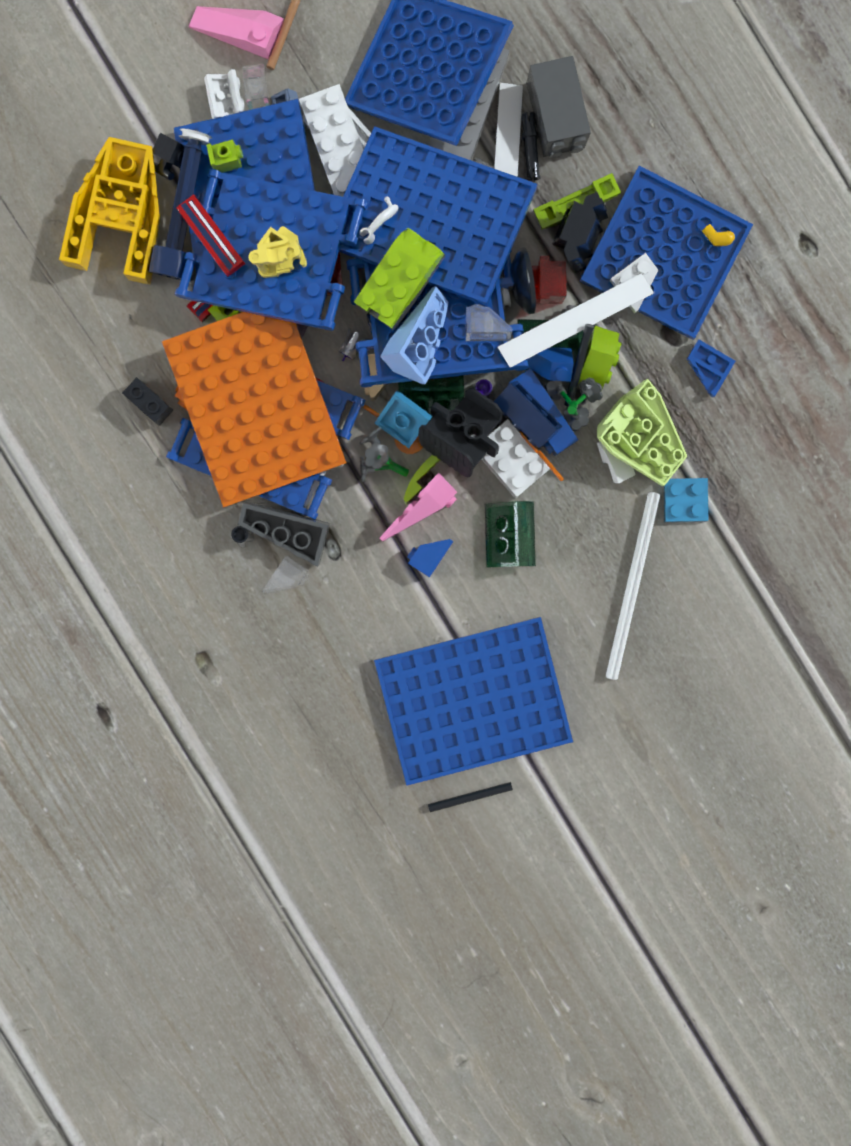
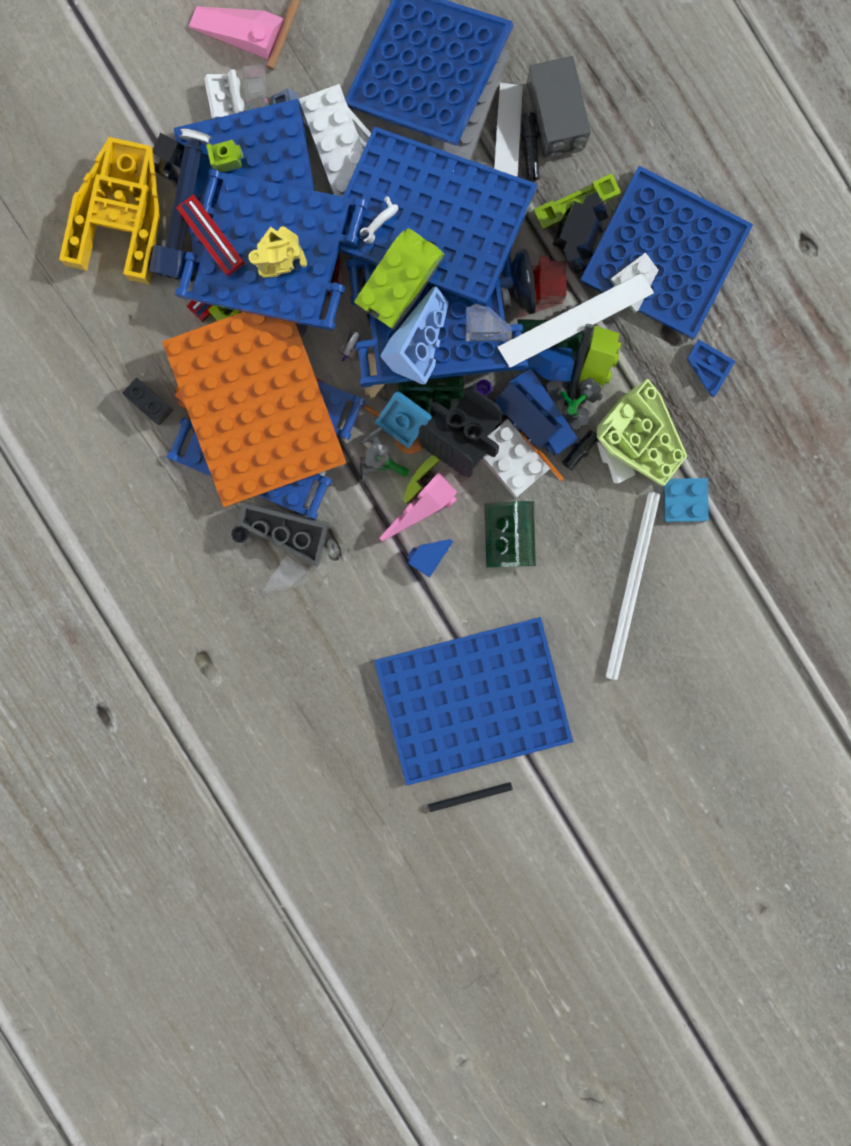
(580, 450): none -> black pin
(718, 238): yellow arm -> none

